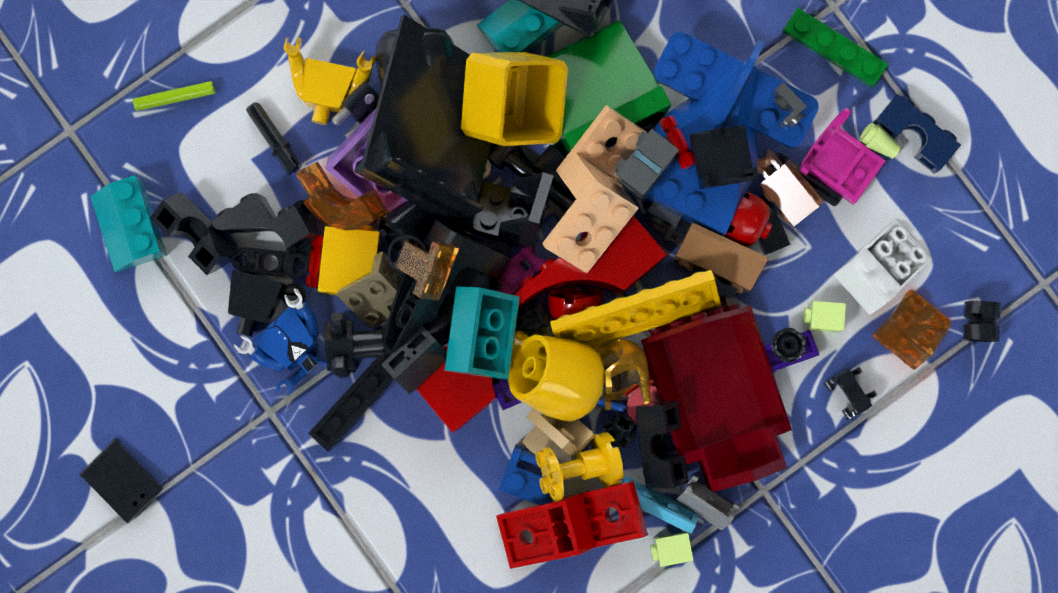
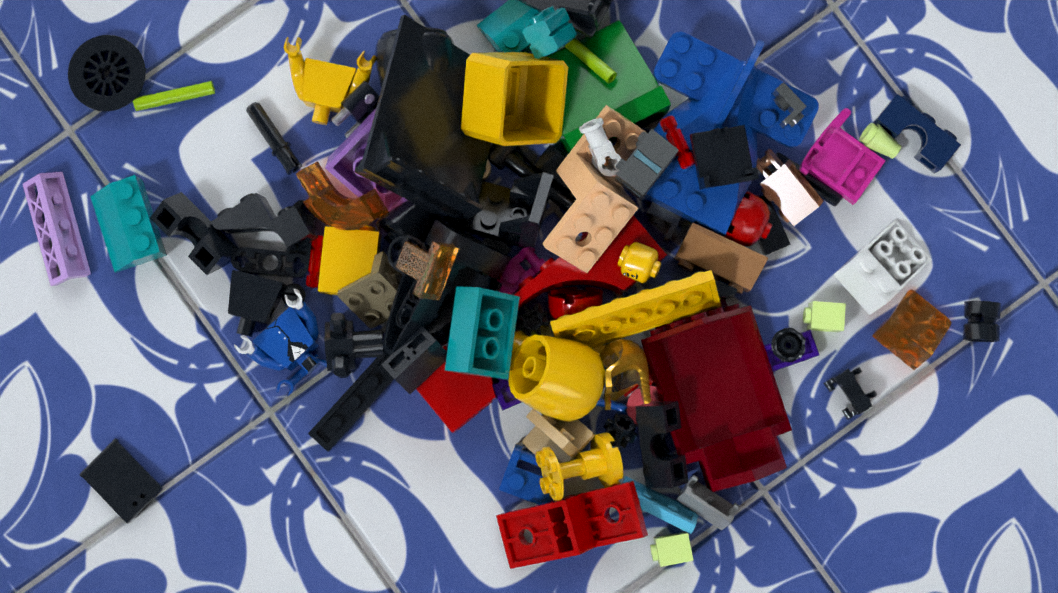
(59, 226): none -> lavender fence
(97, 47): none -> black piece
(549, 31): none -> teal brick
(591, 60): none -> lime piece
(600, 147): none -> white connector
(639, 262): none -> yellow head
(835, 47): green plate -> none

